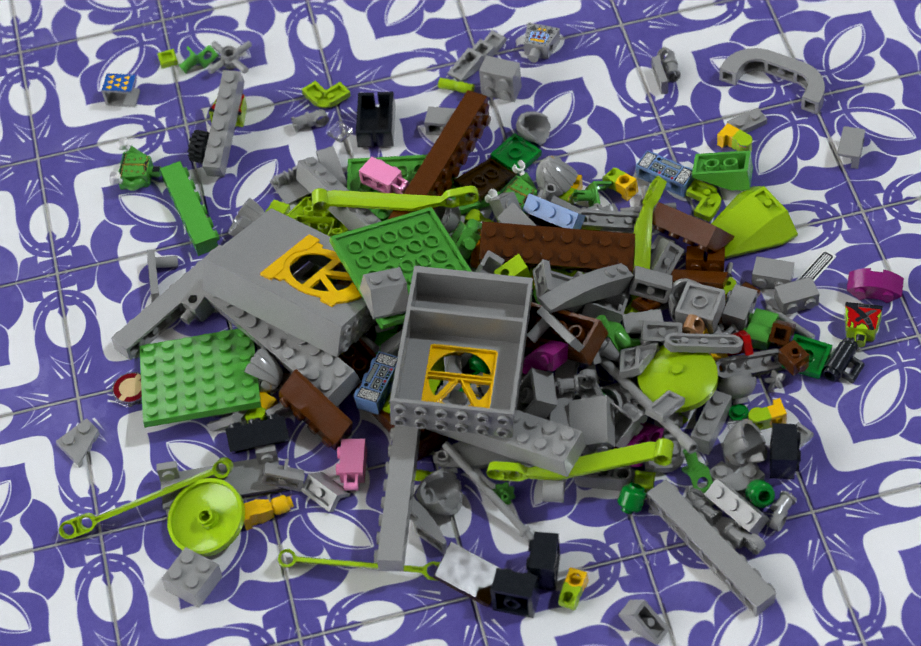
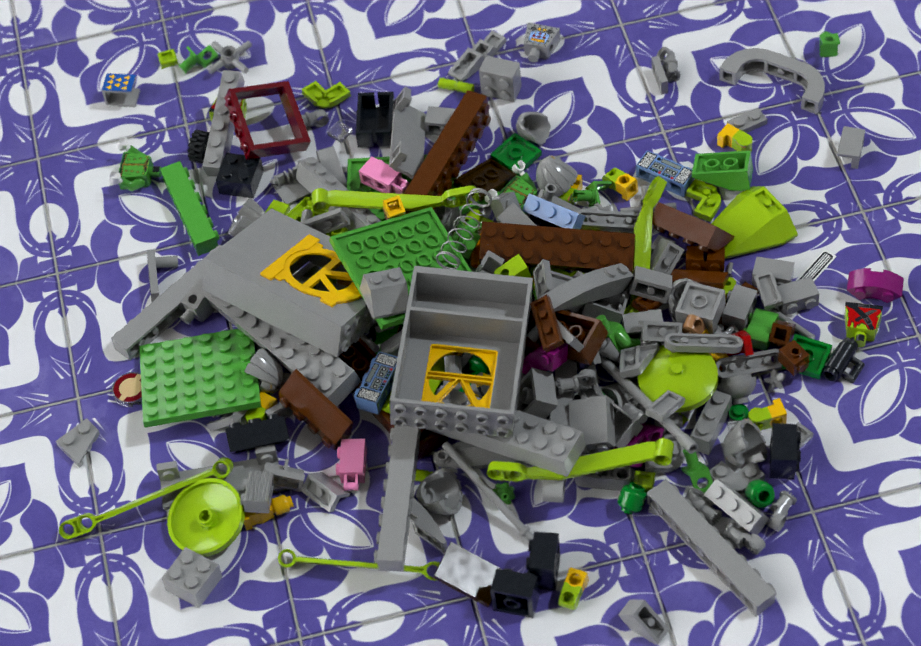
(239, 176): none -> black brick
(258, 492): none -> light grey brick
(292, 112): none -> dark red window
(327, 221): none -> light grey piece
(394, 209): none -> yellow leg
(407, 135): none -> light grey bracket
(476, 190): none -> light grey piece
(546, 323): none -> reddish brown tile
(768, 290): none -> light grey tile
(829, 44): none -> bright green bracket

